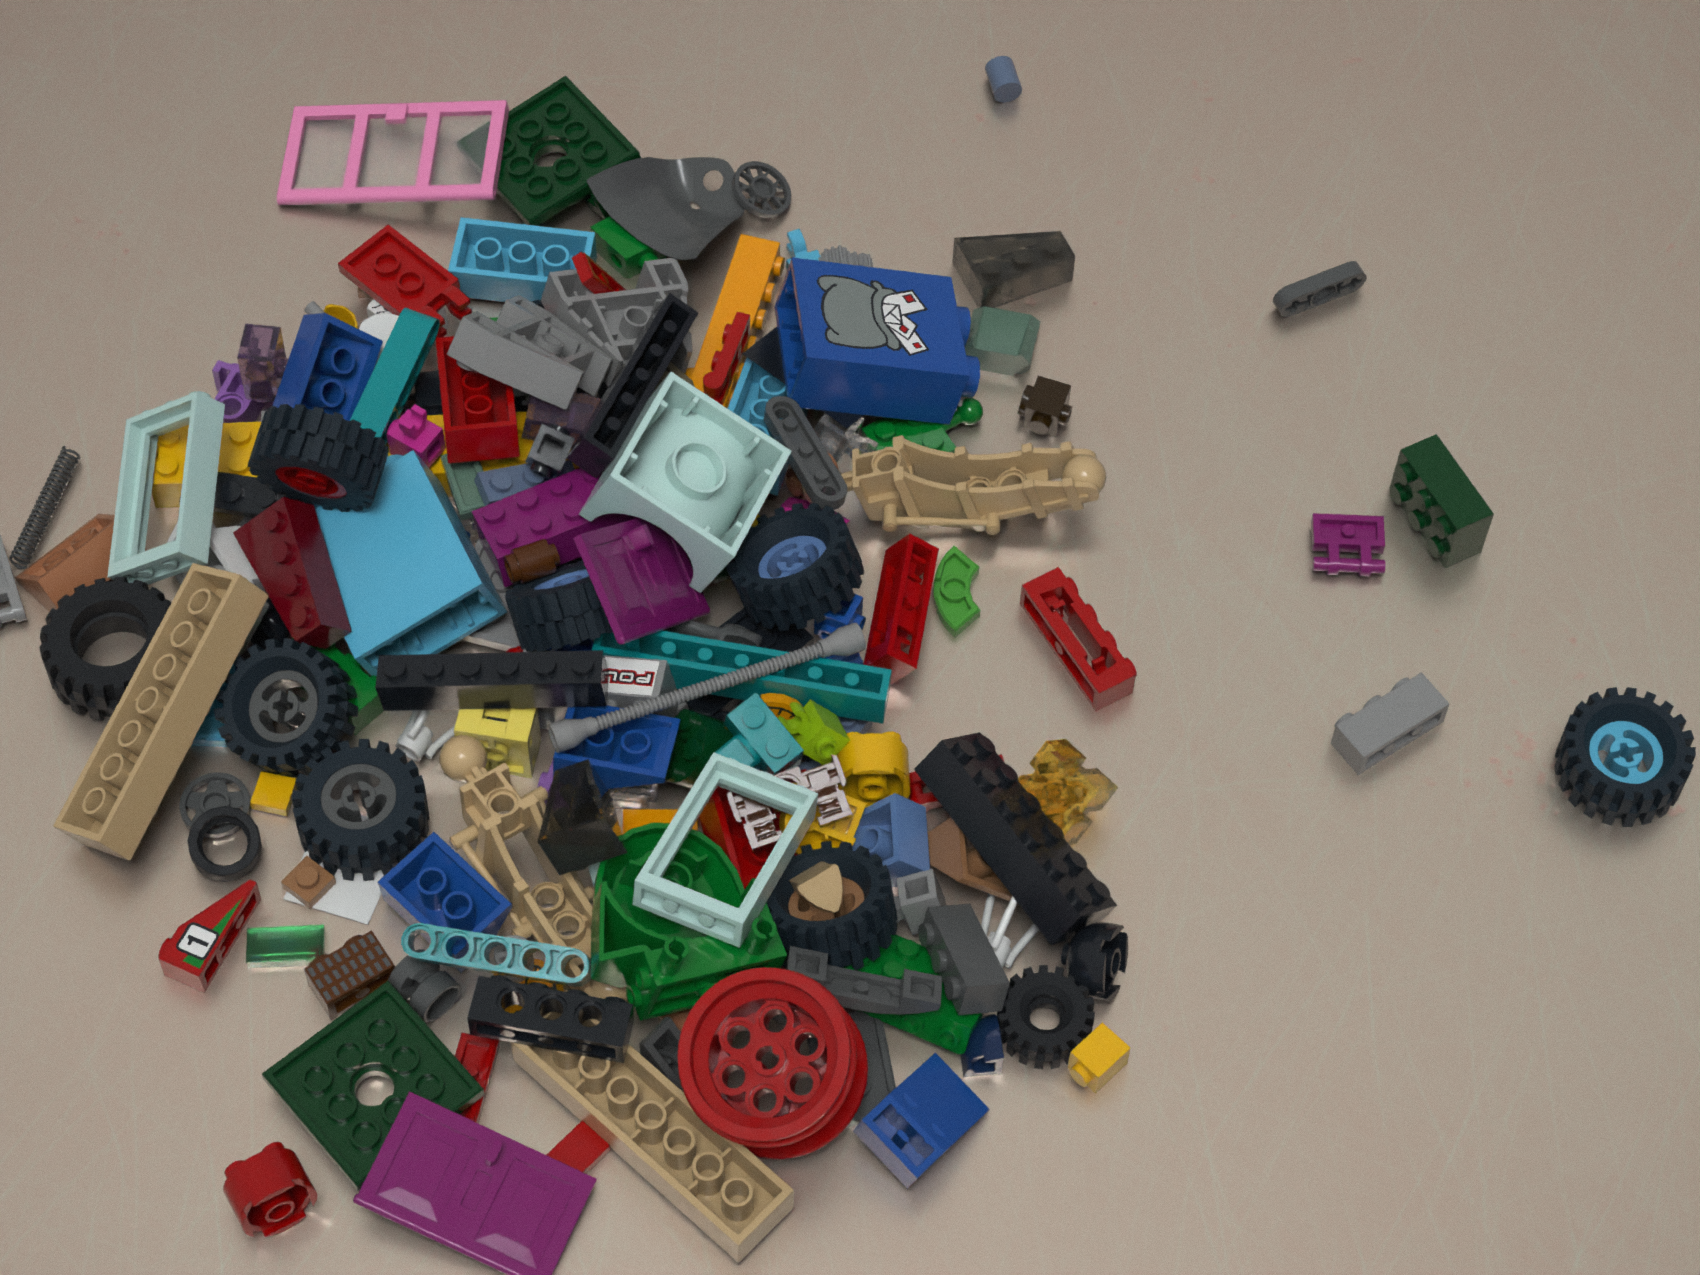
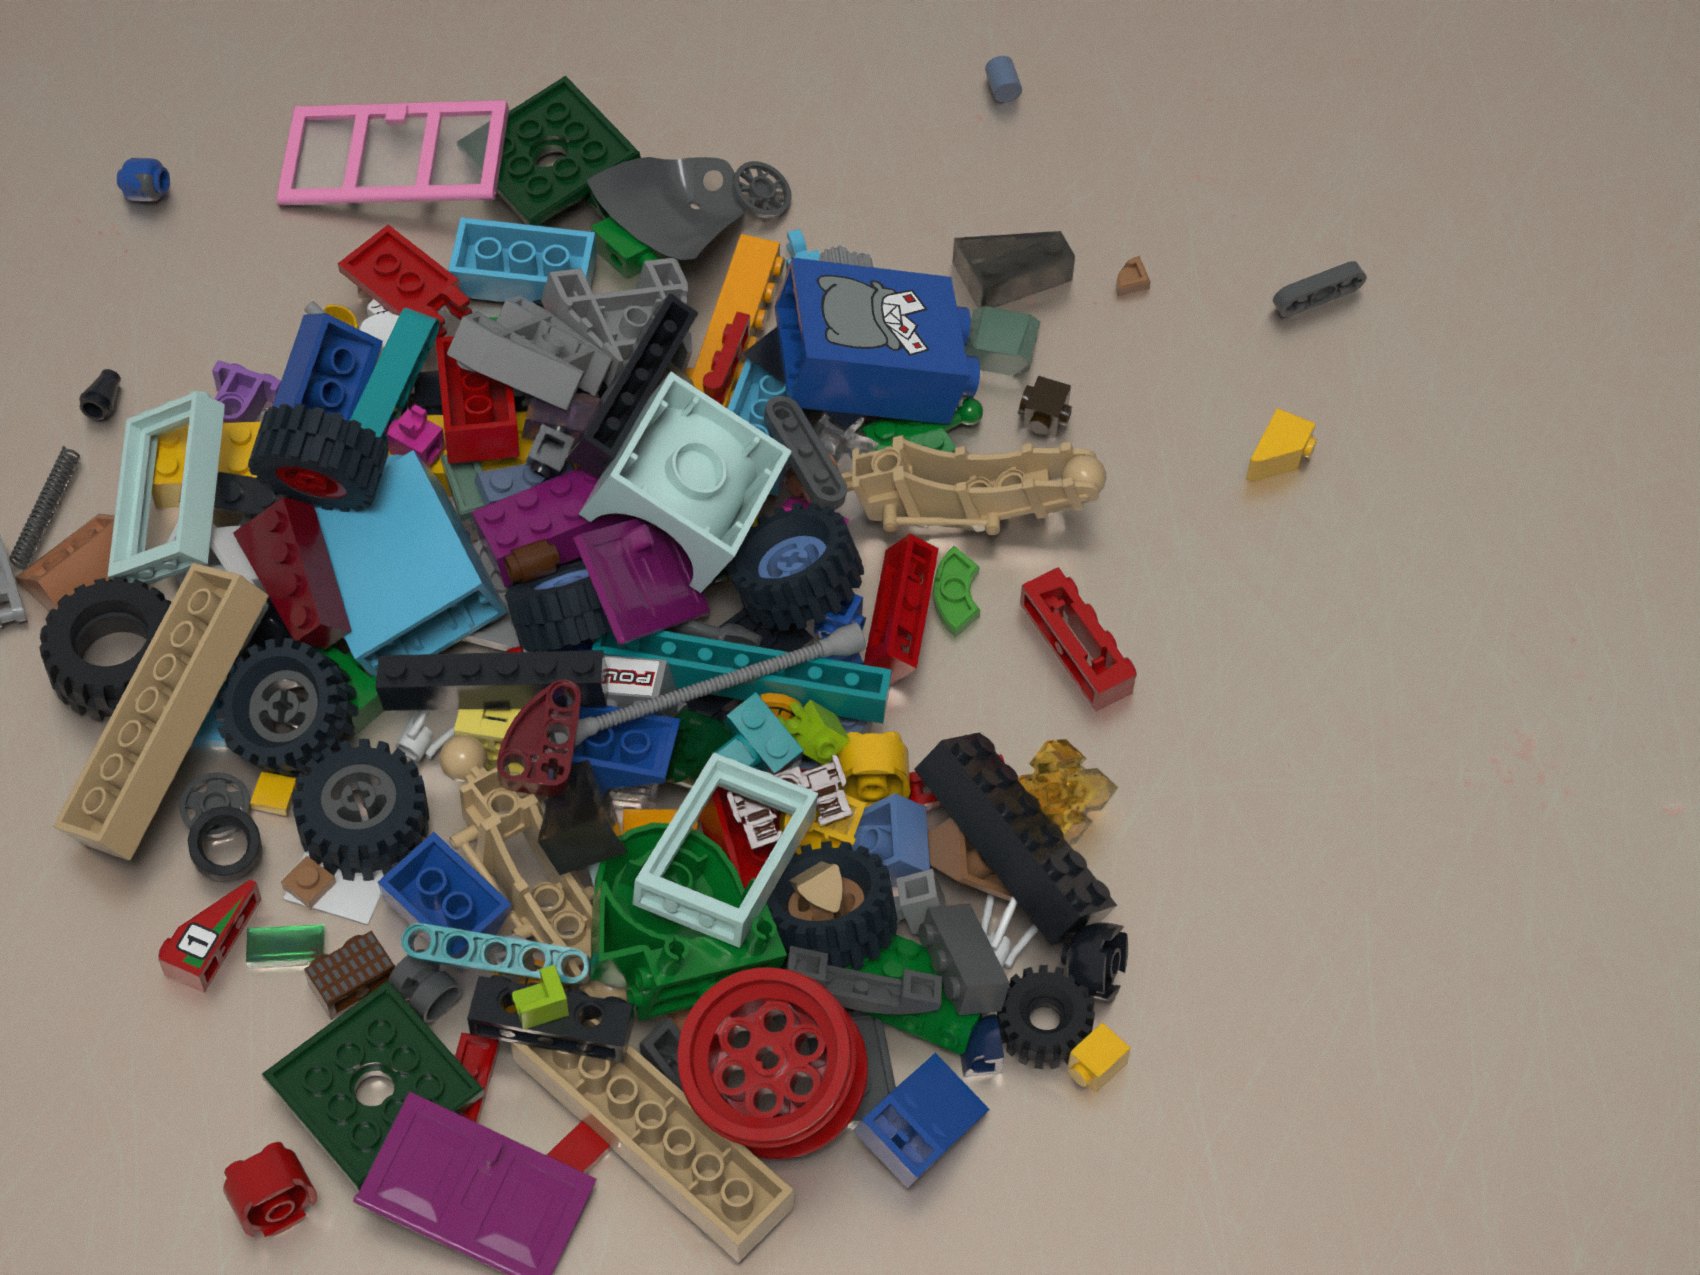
(100, 396): none -> black cone
(143, 179): none -> blue head
(261, 361): clear purple brick -> none
(529, 745): none -> dark red beam
(541, 1001): none -> lime panel
(594, 276): red tile -> none
(1132, 277): none -> medium nougat tile
(1282, 446): none -> yellow slope
(1348, 534): magenta plate -> none
(1389, 722): light grey brick -> none
(1440, 501): dark green brick -> none
(1629, 732): black wheel -> none

